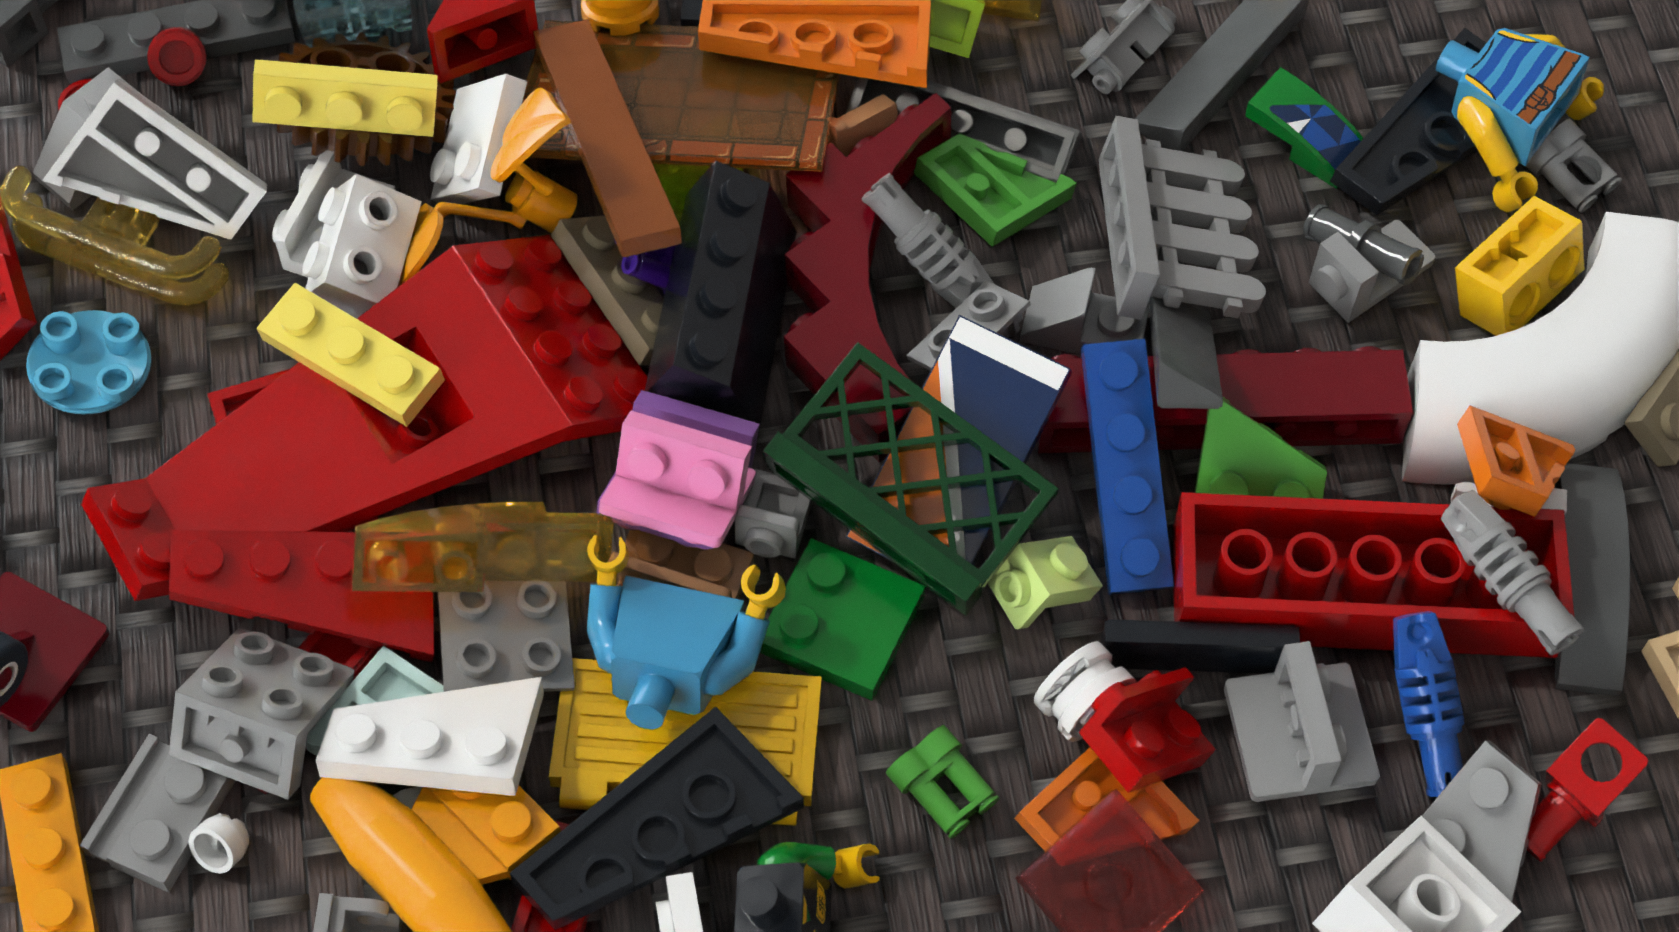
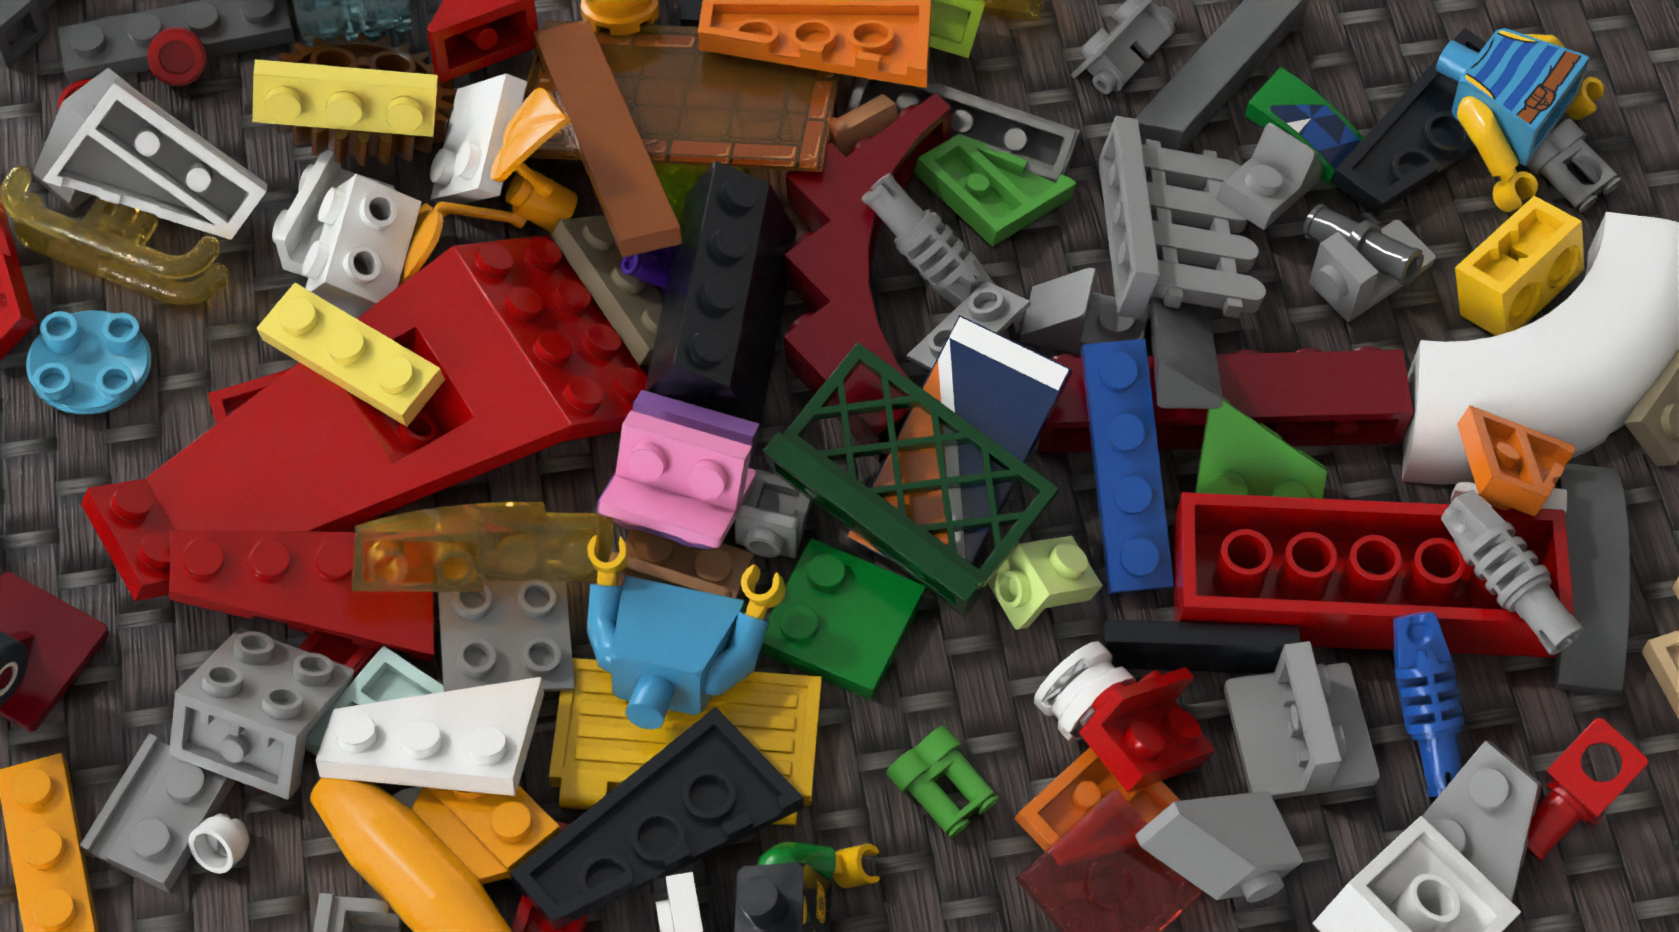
(1225, 844): none -> light grey slope
(1272, 178): none -> light grey slope

